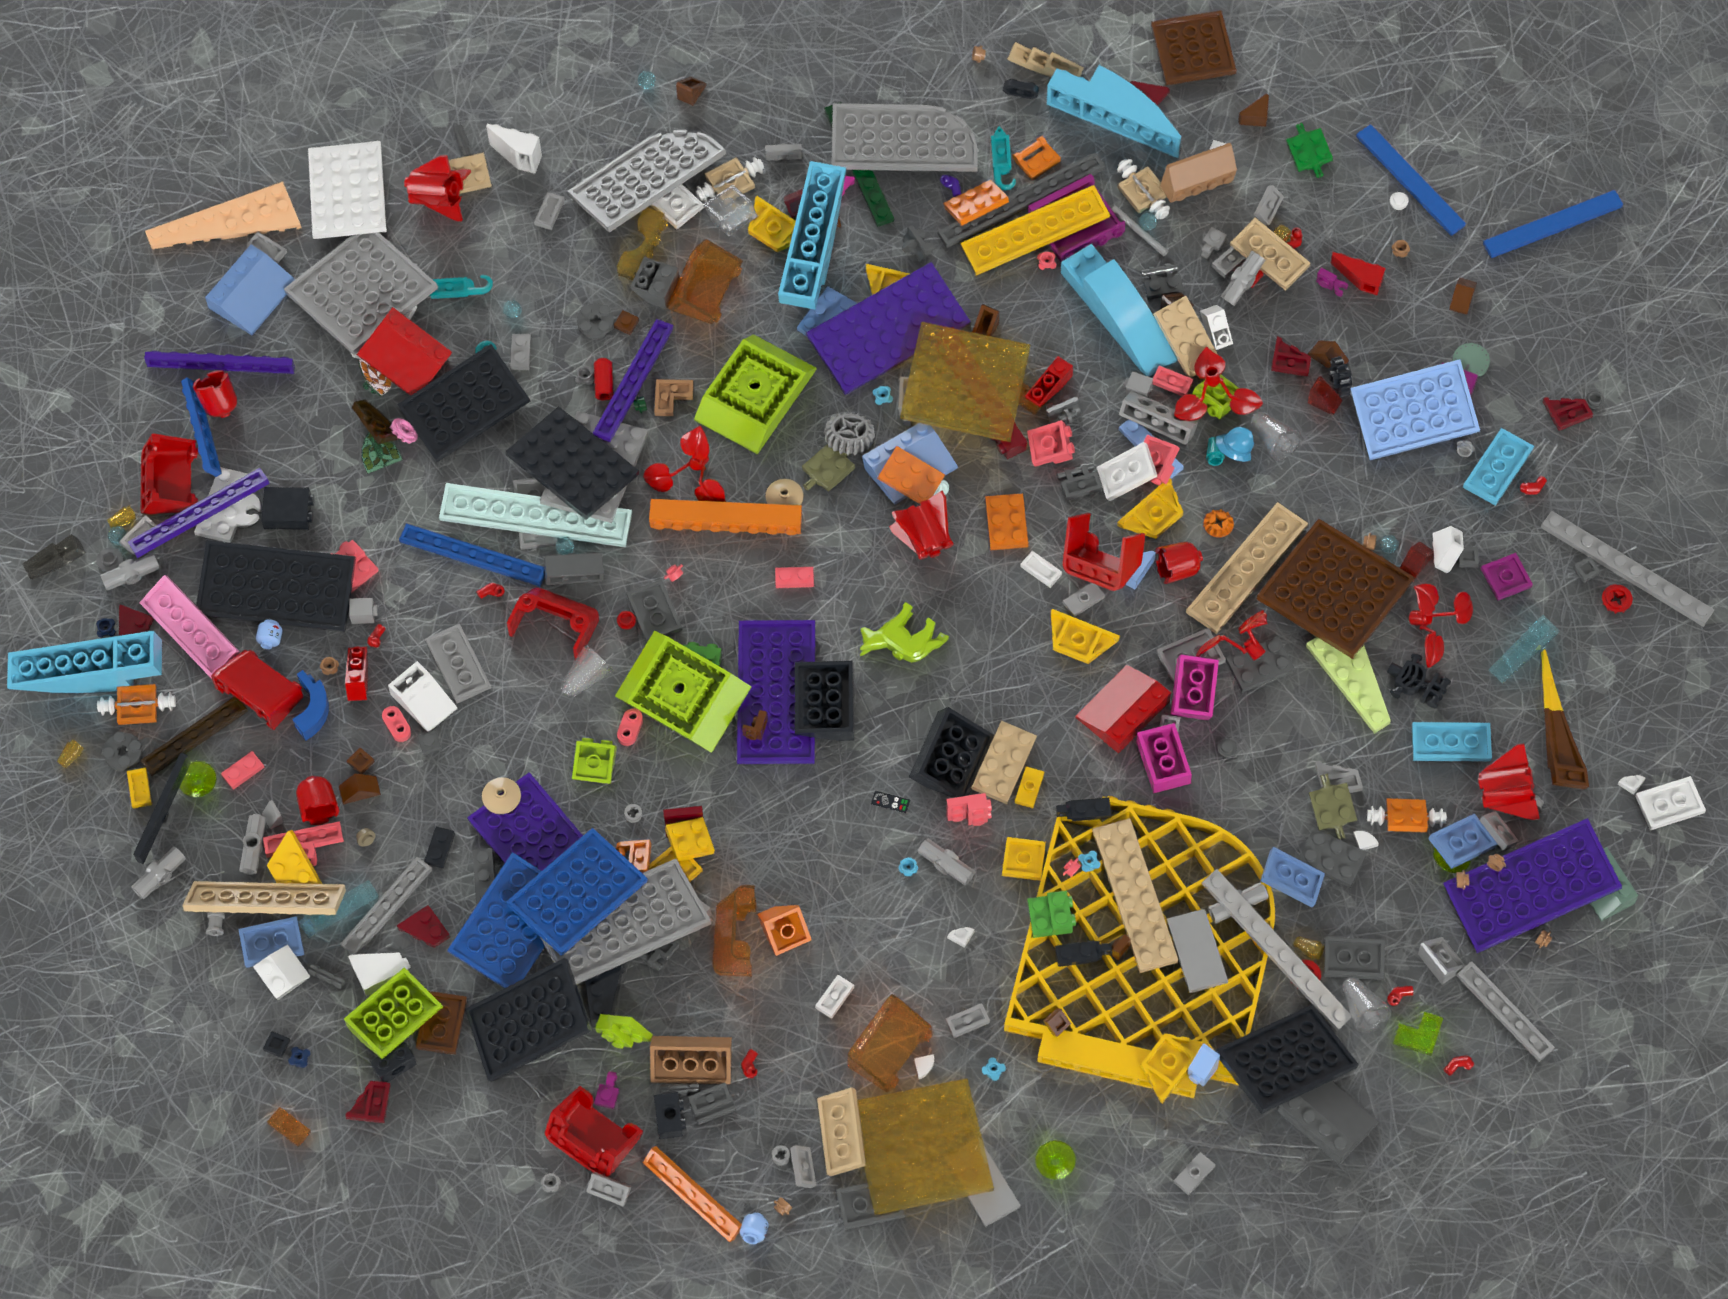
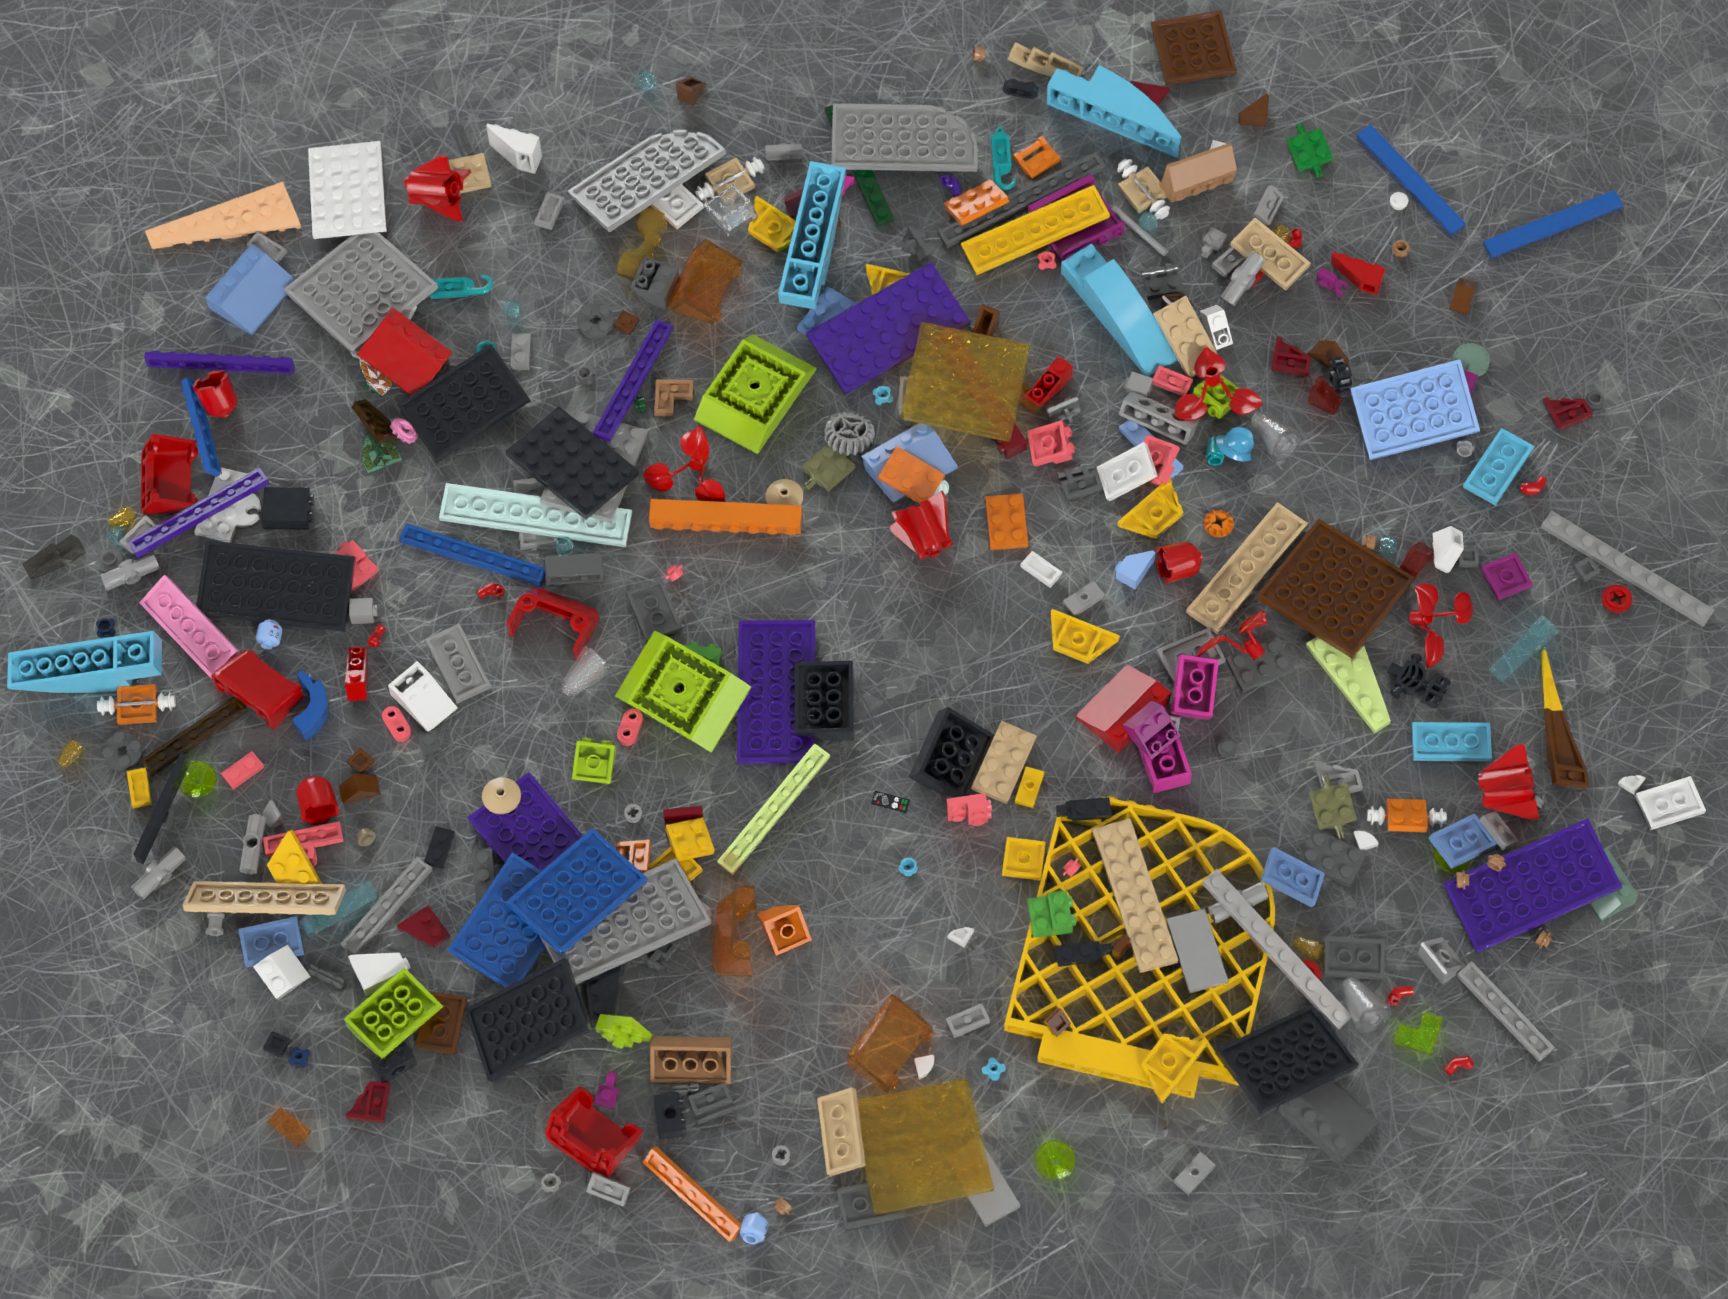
(133, 621): dark red wing -> none
(329, 661): medium nougat plate -> none
(603, 379): red brick -> none
(626, 620): red plate -> none
(747, 1064): red arm -> none
(758, 726): reddish brown bracket -> none
(773, 809): none -> yellowish green plate
(794, 577): coral plate -> none
(803, 1166): light grey plate -> none
(834, 996): white plate -> none
(898, 639): lime animal -> none
(946, 861): light grey piece -> none
(1088, 563): red windscreen -> none
(1094, 864): medium azure plate -> none
(1151, 729): none -> magenta slope
(1203, 1065): light blue slope -> none

